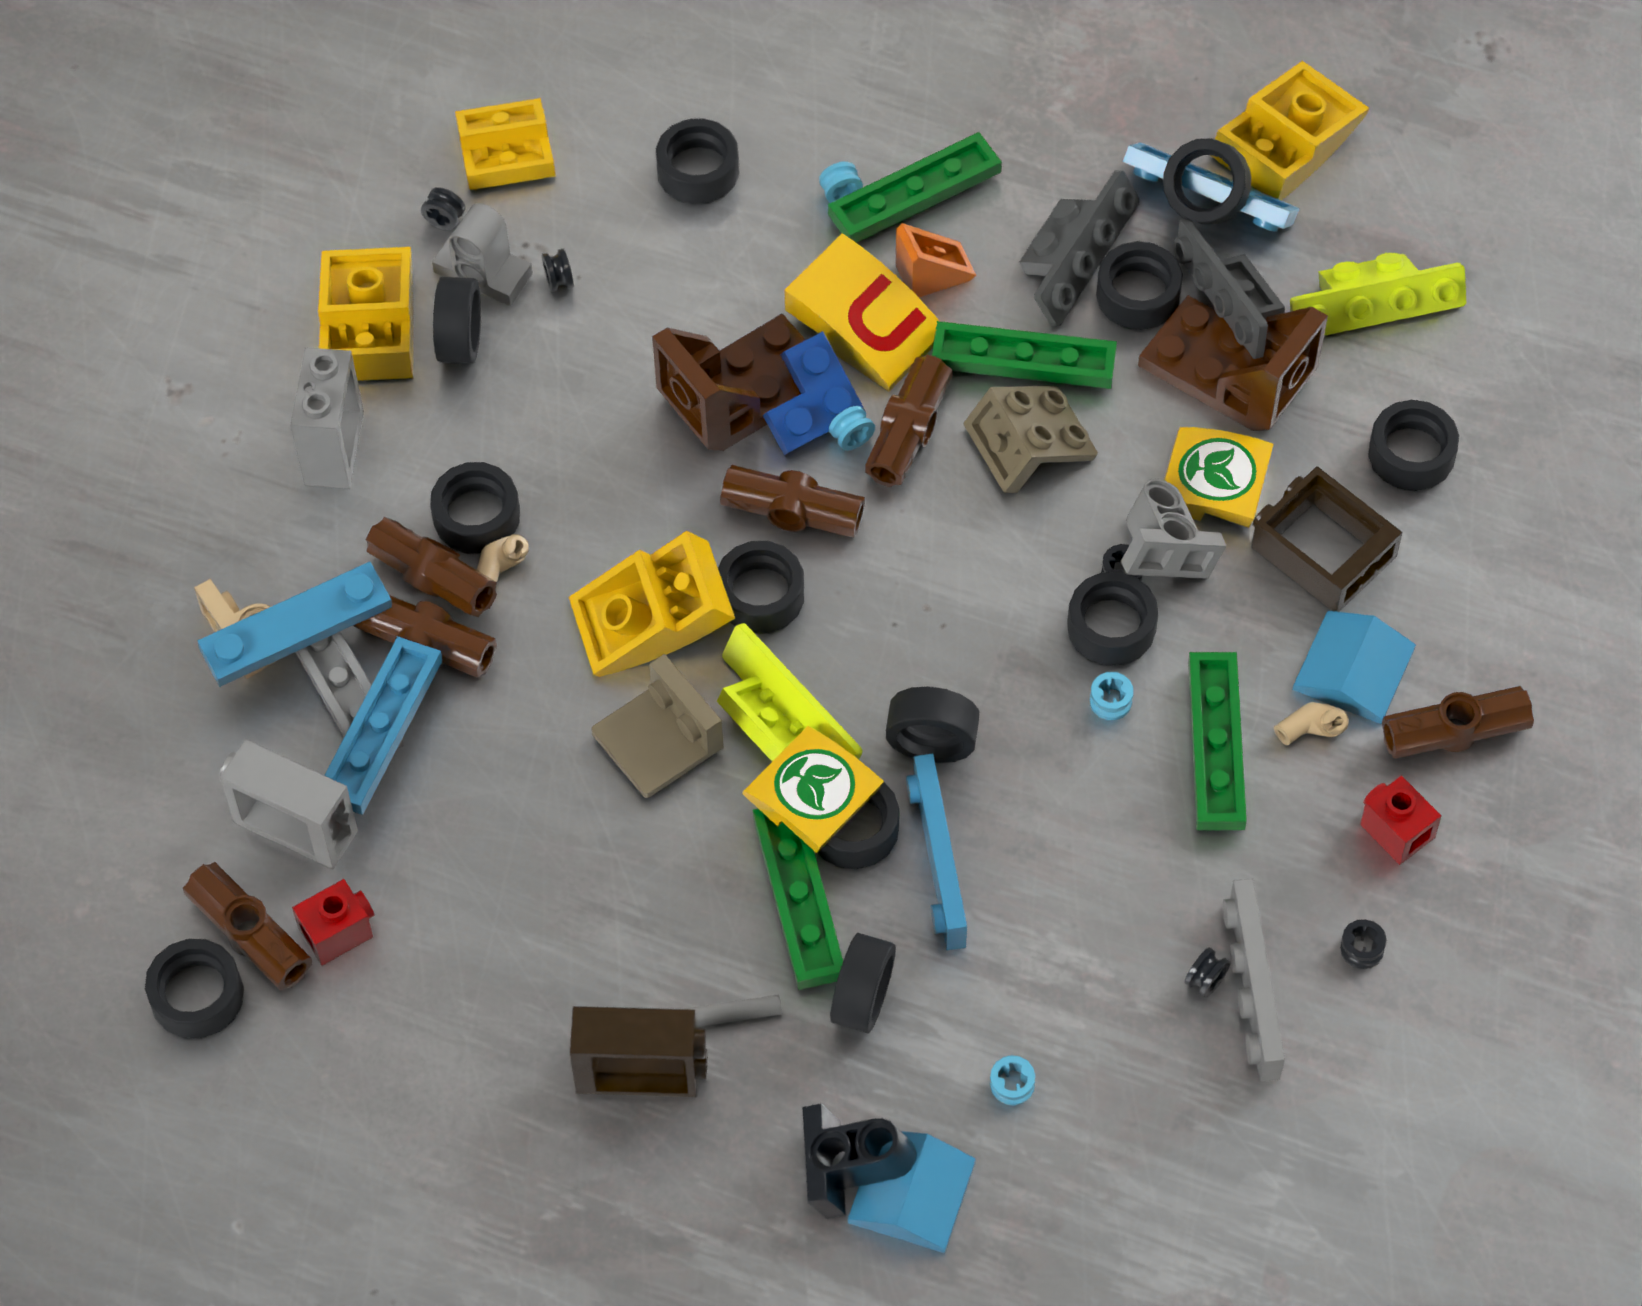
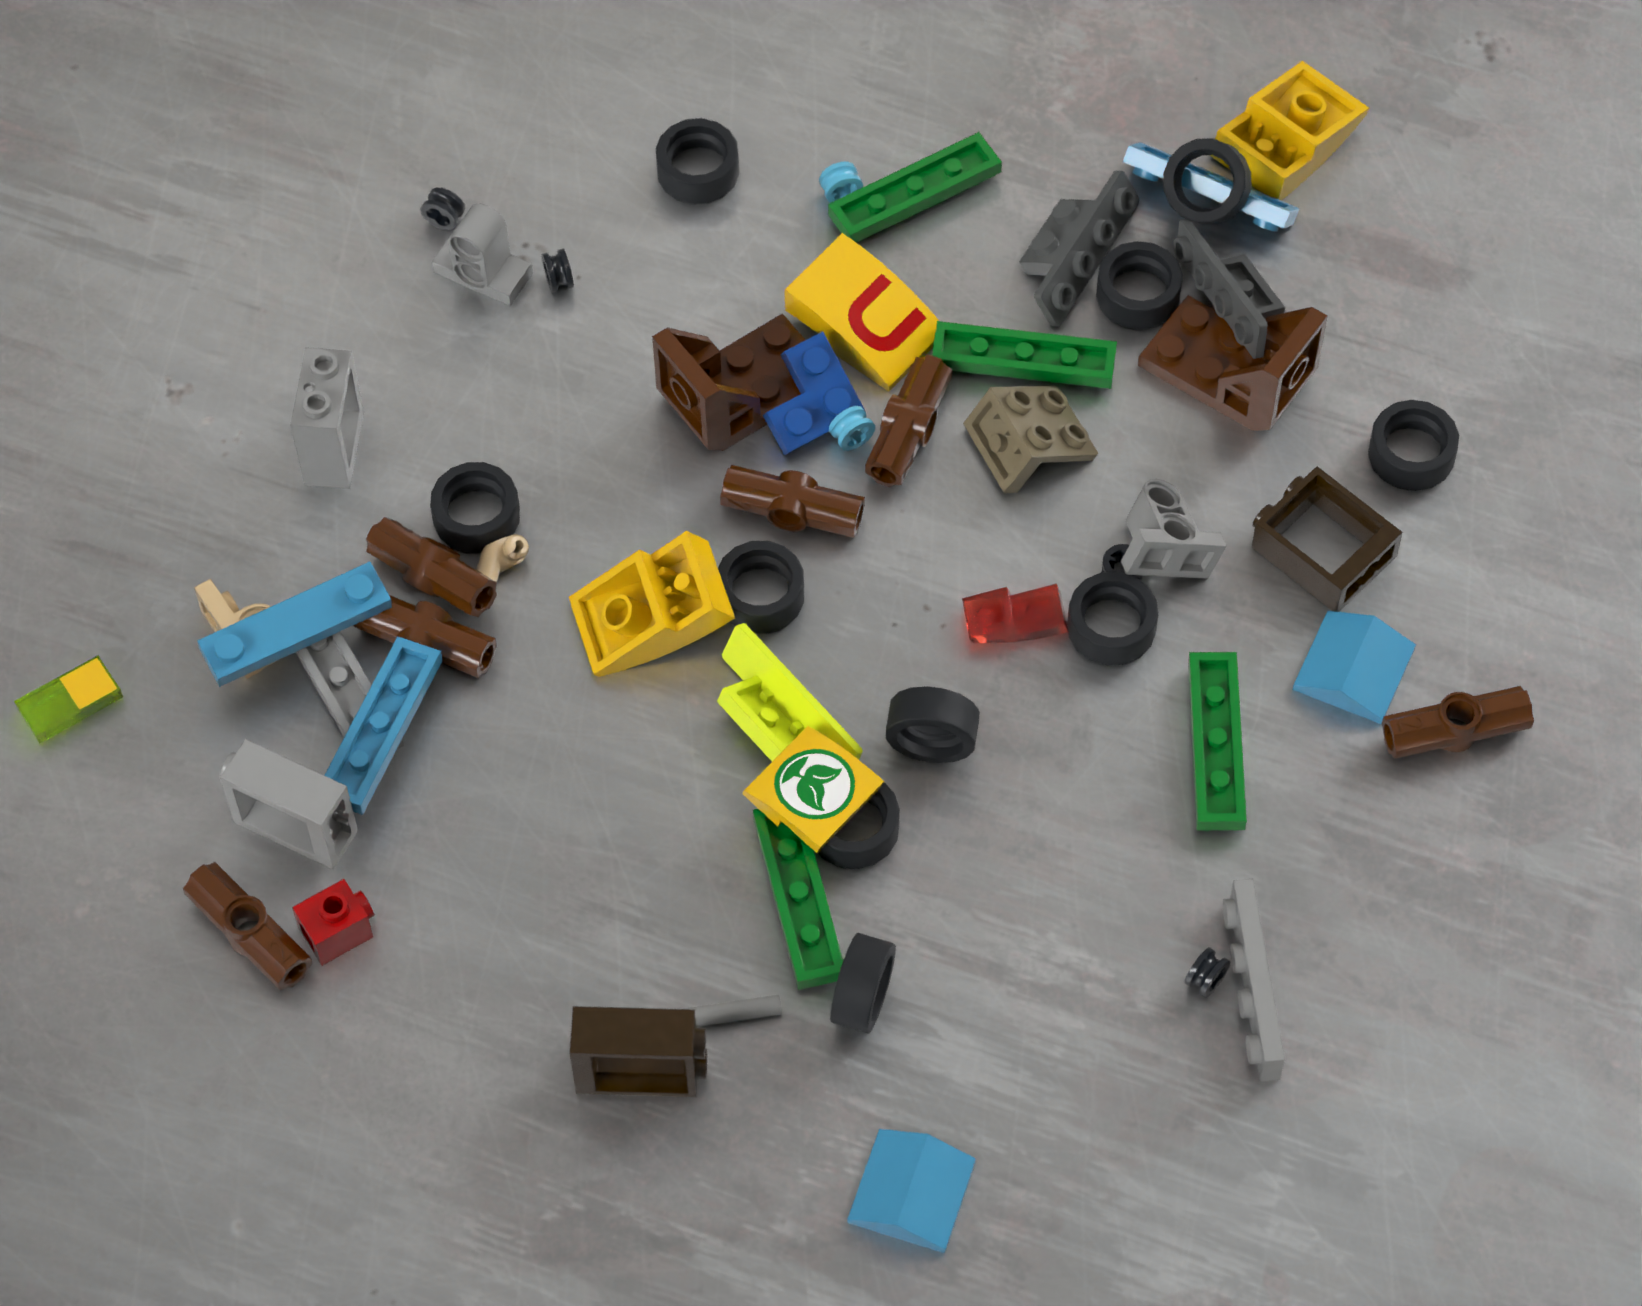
(68, 699): none -> clear neon green tile
(182, 956): black tyre -> none
(369, 309): yellow slope -> none
(456, 320): black tyre -> none
(505, 144): yellow slope -> none
(661, 730): dark tan bracket -> none
(861, 1159): black tile -> none
(930, 261): orange slope -> none
(949, 913): dark azure plate -> none
(997, 1084): medium azure bush -> none
(1013, 618): none -> clear red slope
(1111, 681): medium azure bush -> none
(1219, 472): slope -> none
(1312, 719): tan arm -> none
(1358, 958): black bush -> none
(1383, 292): neon yellow bracket -> none
(1399, 819): red brick -> none

